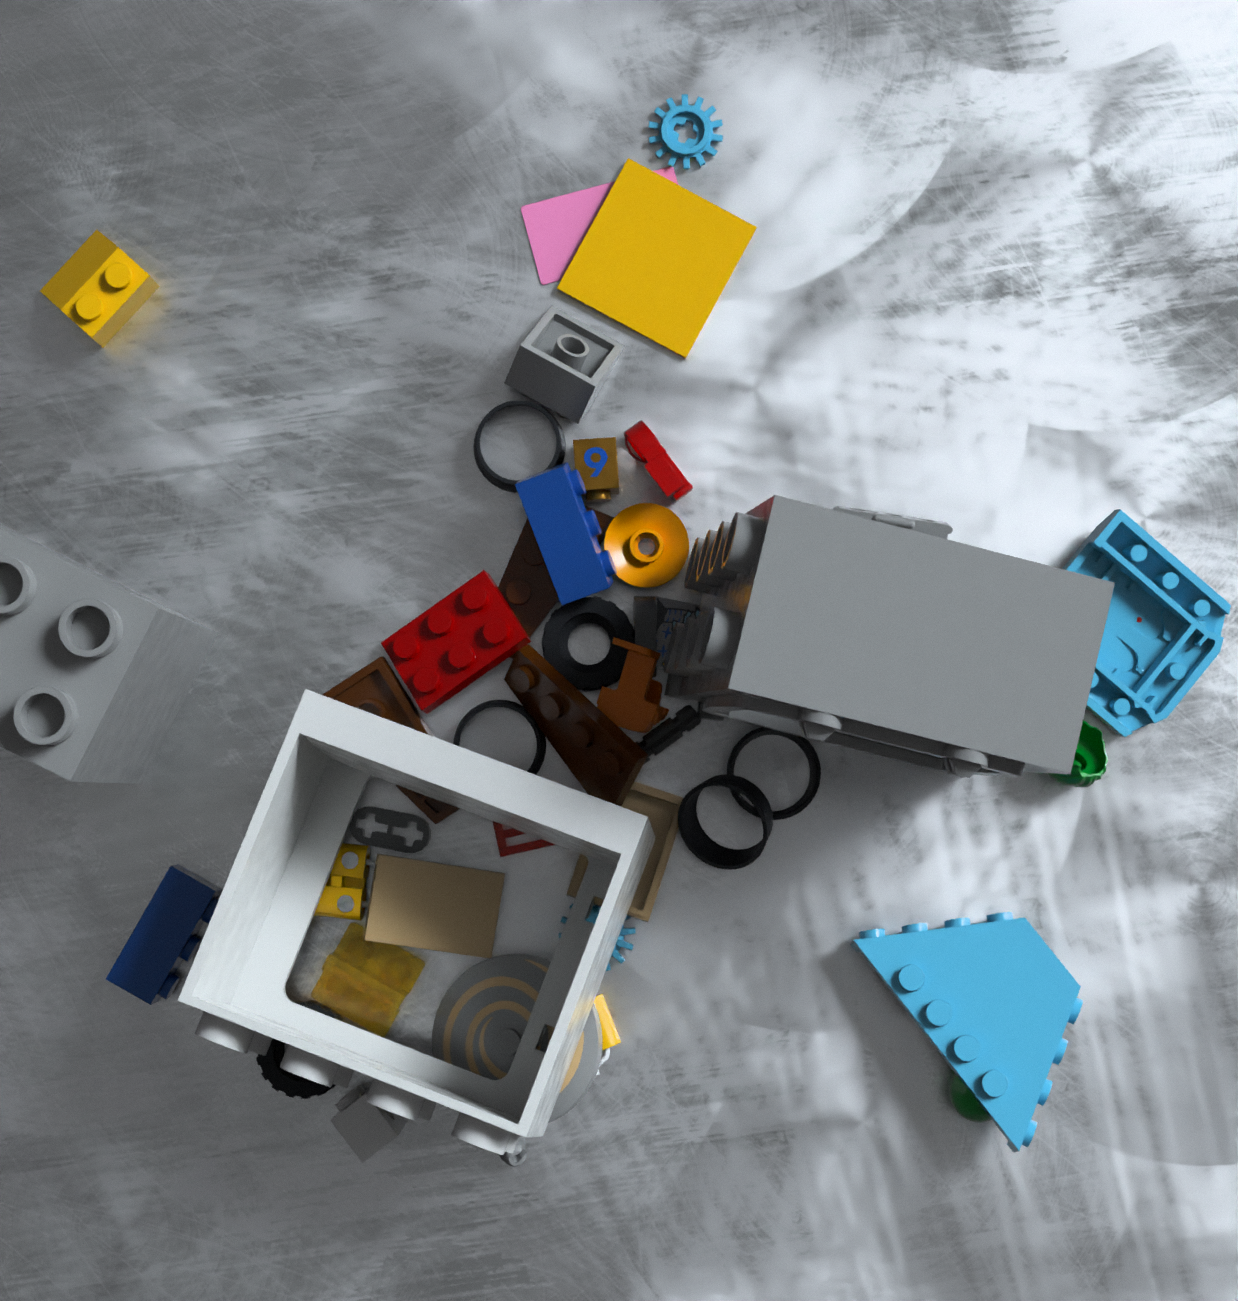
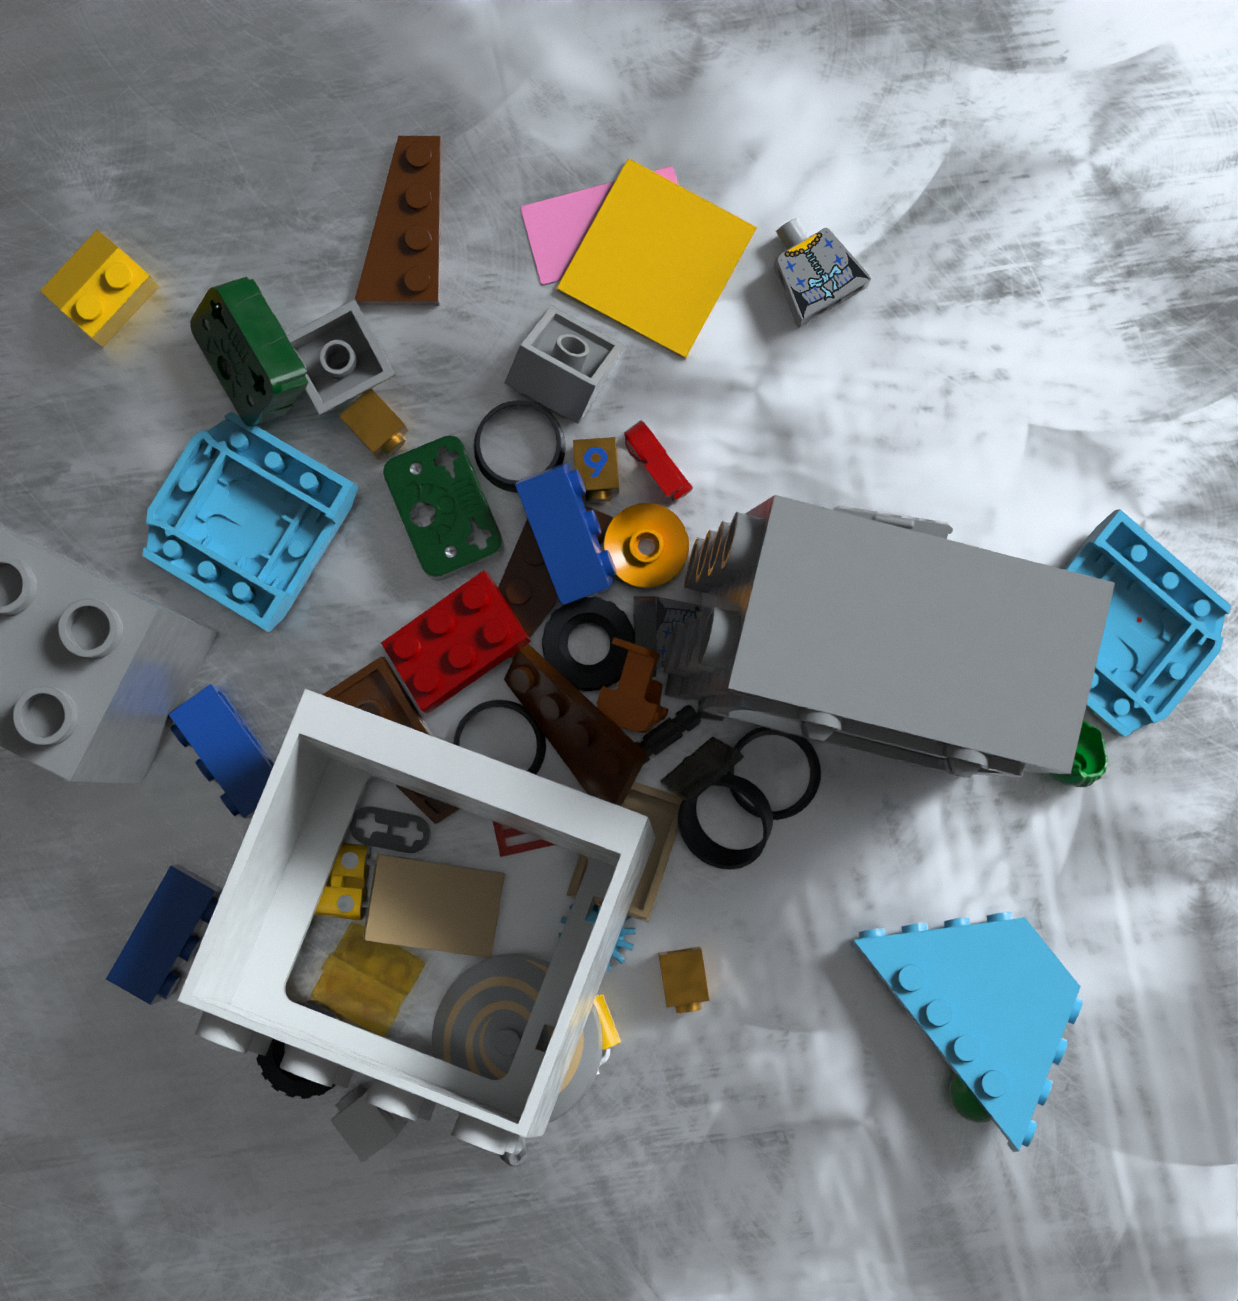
(224, 747): none -> blue brick
(246, 519): none -> medium azure wedge
(248, 351): none -> dark green axle
(340, 357): none -> light grey slope
(375, 424): none -> pearl gold brick
(405, 240): none -> reddish brown wing
(457, 503): none -> dark green axle
(679, 116): medium azure gear -> none
(684, 979): none -> pearl gold brick
(701, 769): none -> clear smoke piece
(816, 272): none -> light grey torso

